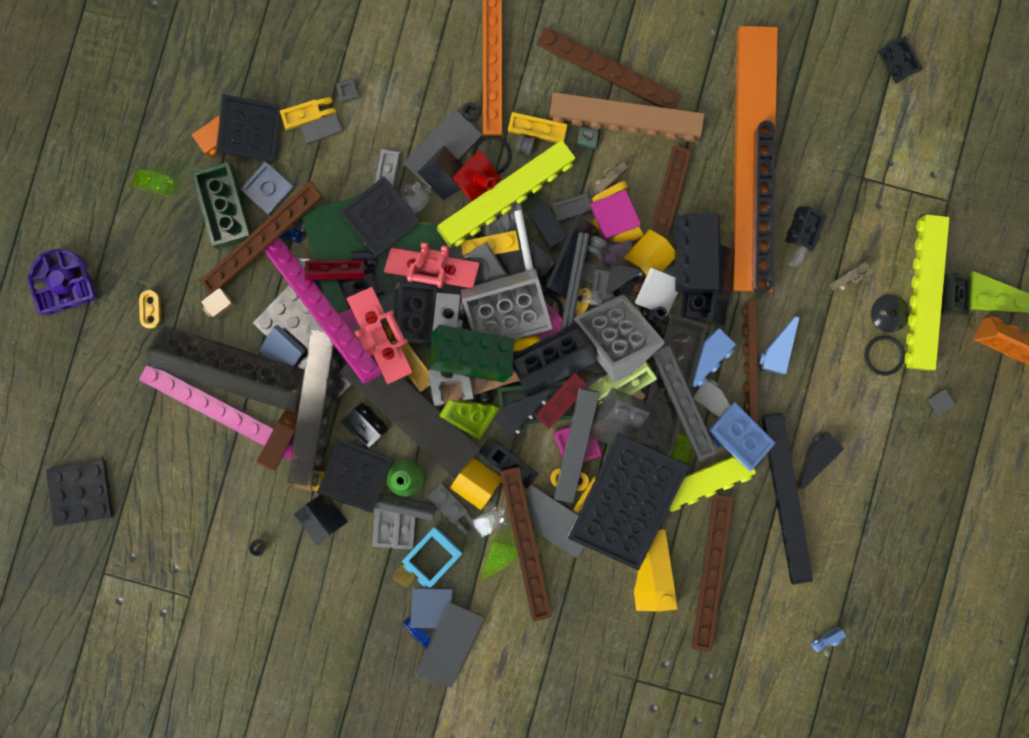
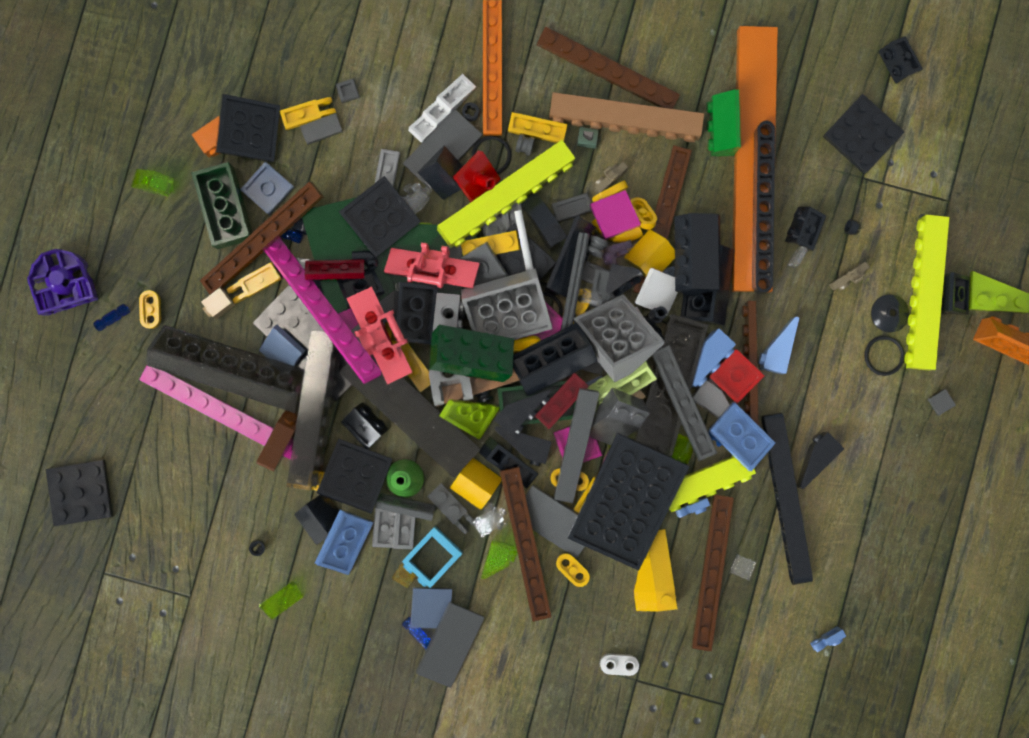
(111, 317): none -> clear blue axle
(255, 282): none -> yellow hinge
(281, 600): none -> clear neon green slope
(344, 542): none -> medium blue tile
(438, 111): none -> white slope
(529, 446): none -> black slope
(571, 570): none -> yellow plate
(620, 662): none -> white plate
(644, 213): none -> yellow plate
(697, 507): none -> medium blue plate
(724, 123): none -> green slope
(736, 376): none -> red tile
(743, 567): none -> clear tile
(852, 227): none -> black hinge
(863, 134): none -> black plate

